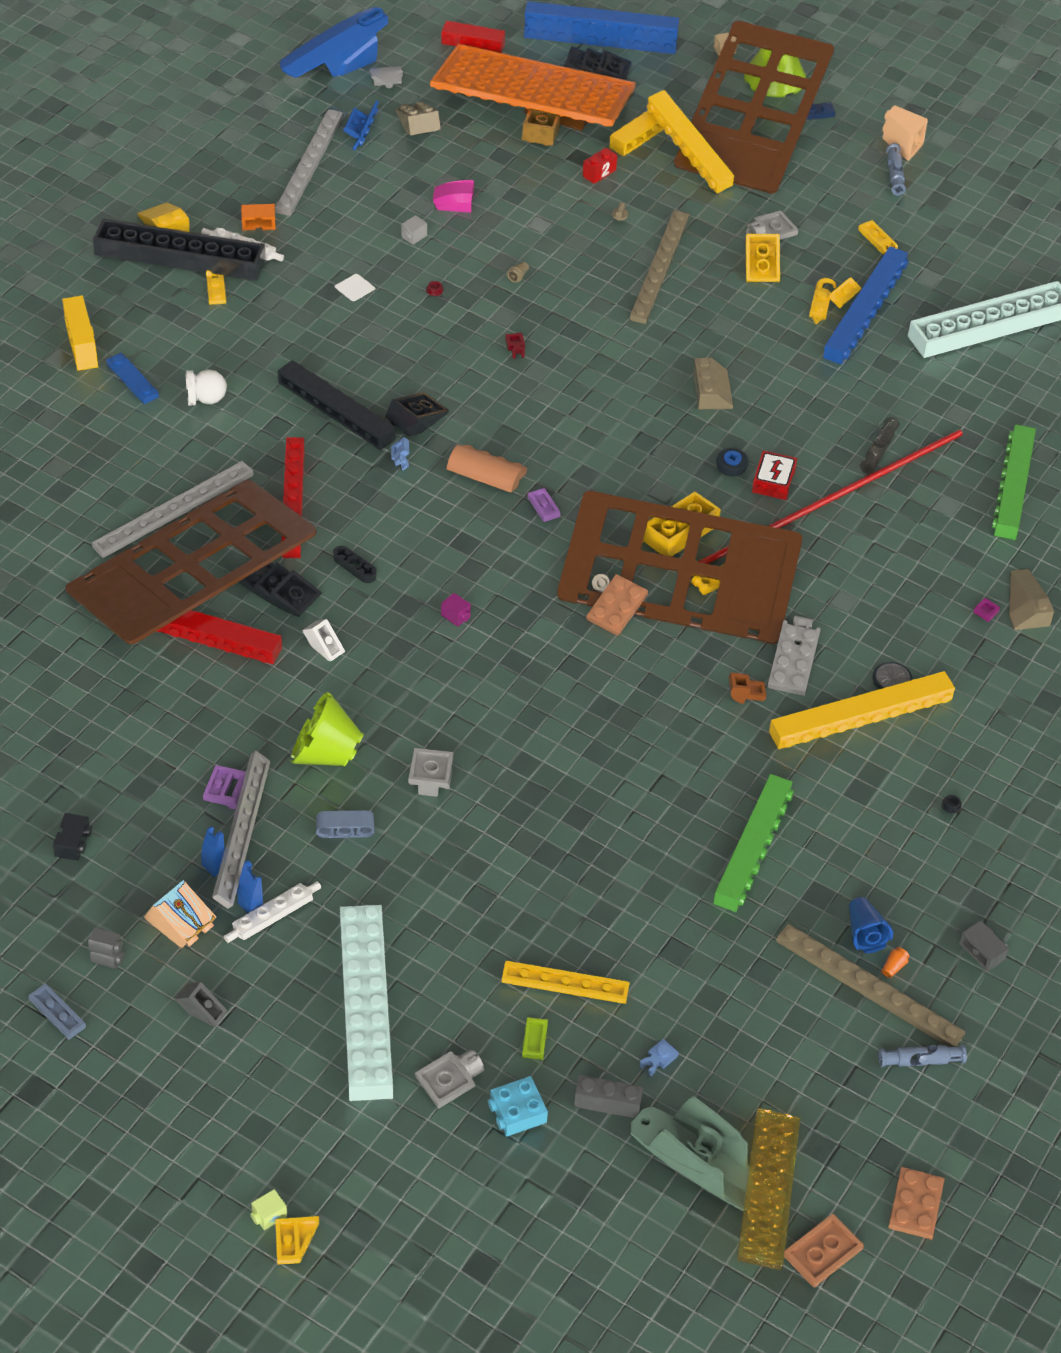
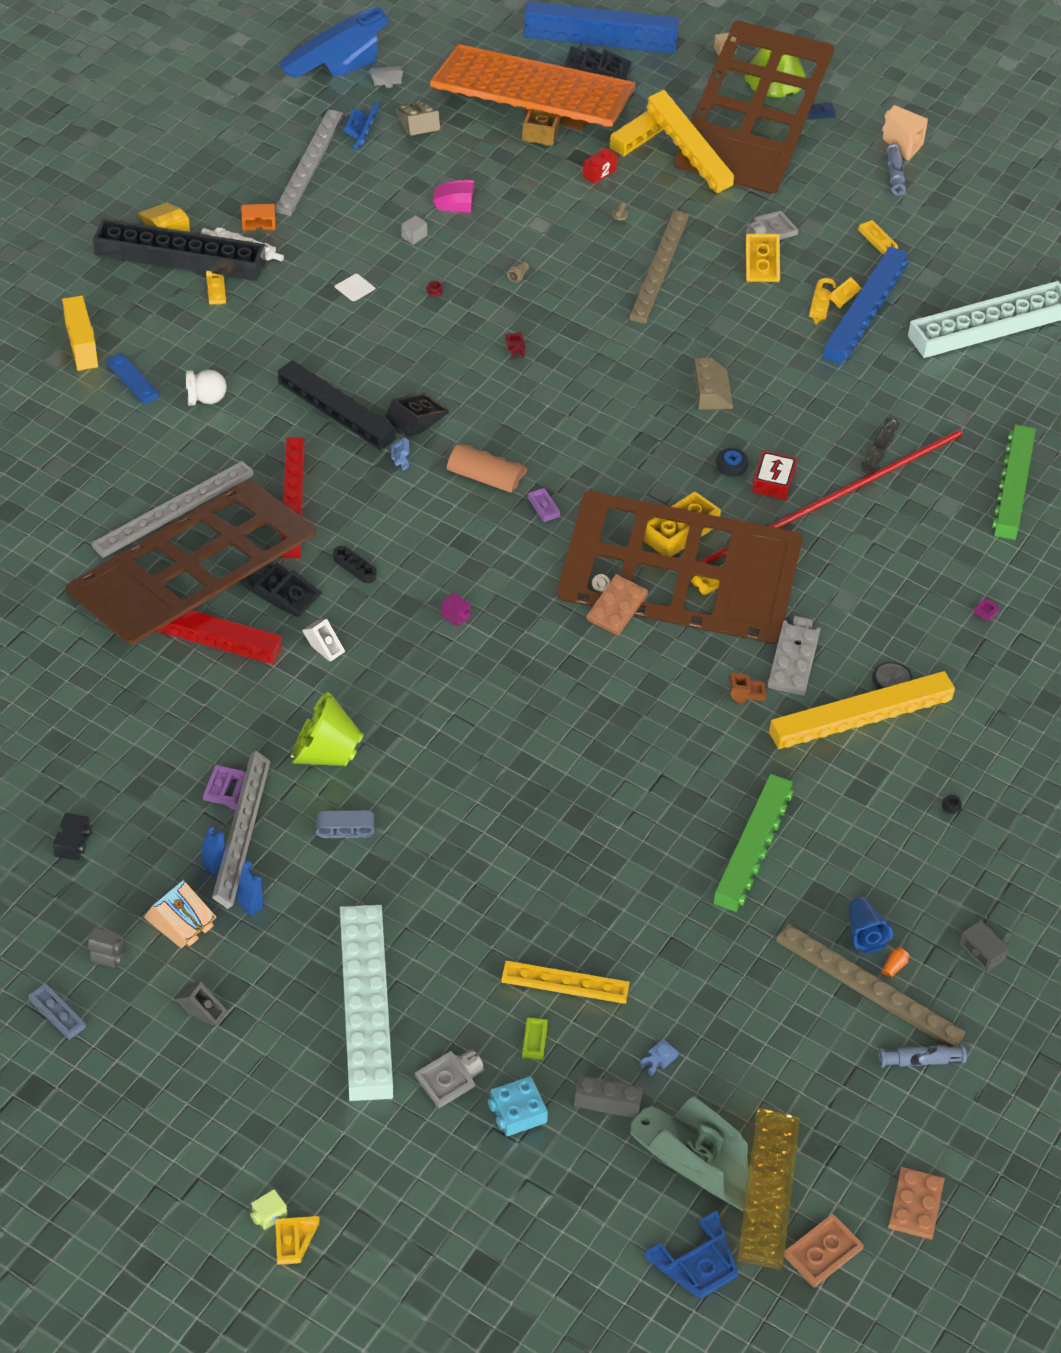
(272, 911): white plate -> none
(430, 770): light grey panel -> none
(474, 36): red brick -> none
(702, 1268): none -> blue wing
(1028, 602): dark tan wedge -> none

